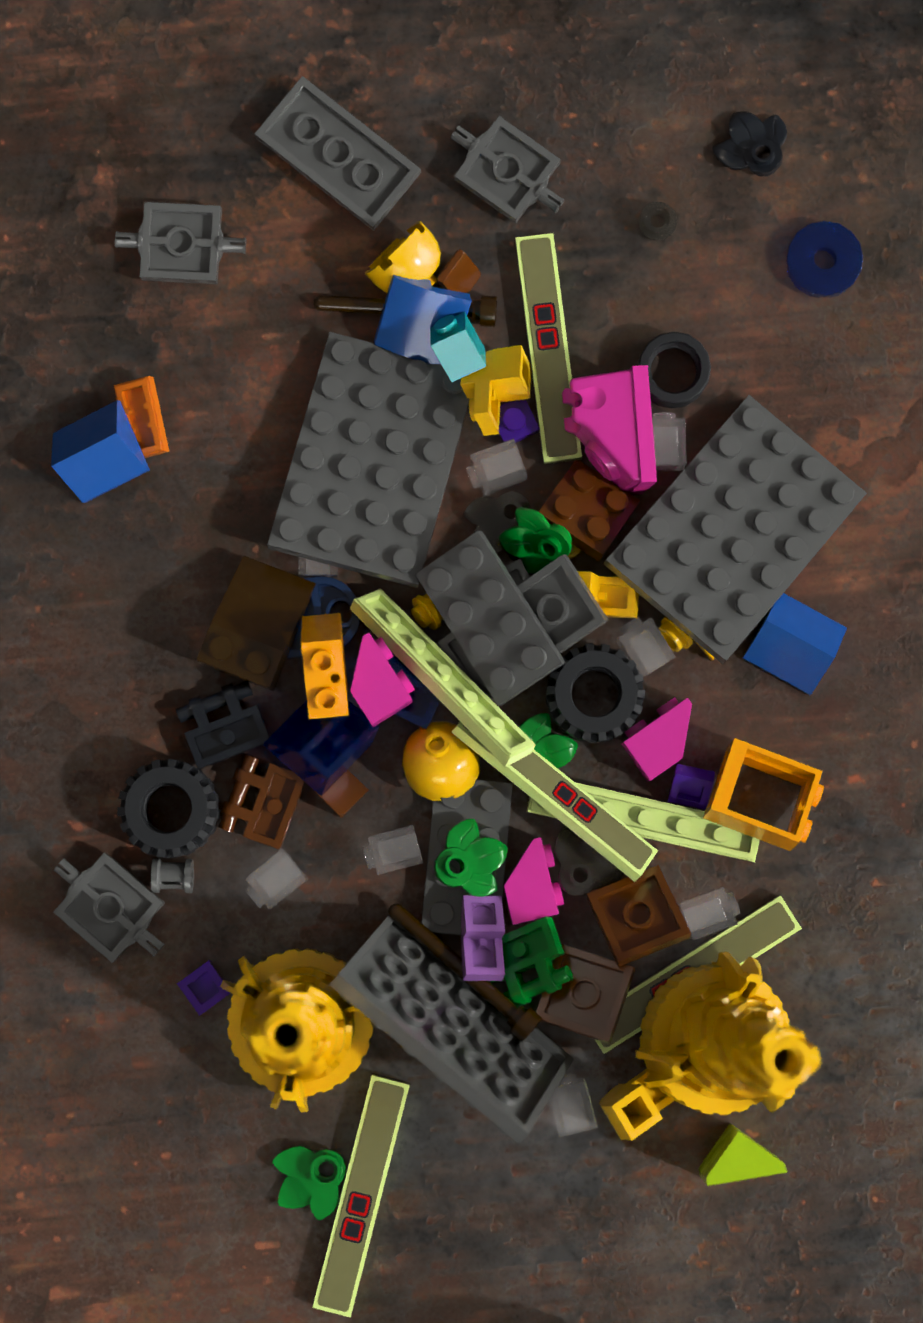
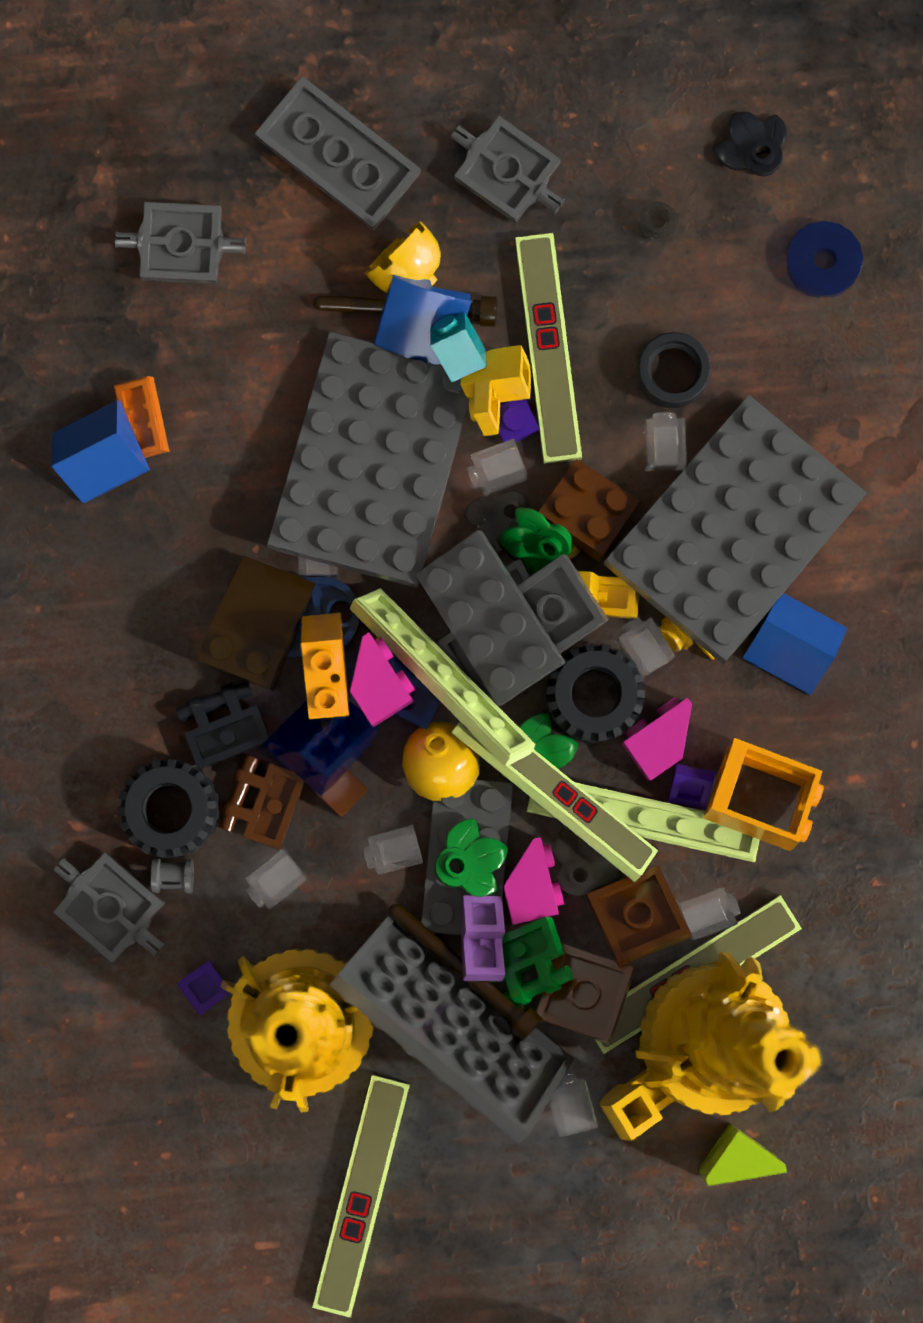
(305, 1182): green plate -> none
(425, 612): yellow plate -> none
(459, 273): reddish brown slope -> none
(615, 425): dark pink piece -> none

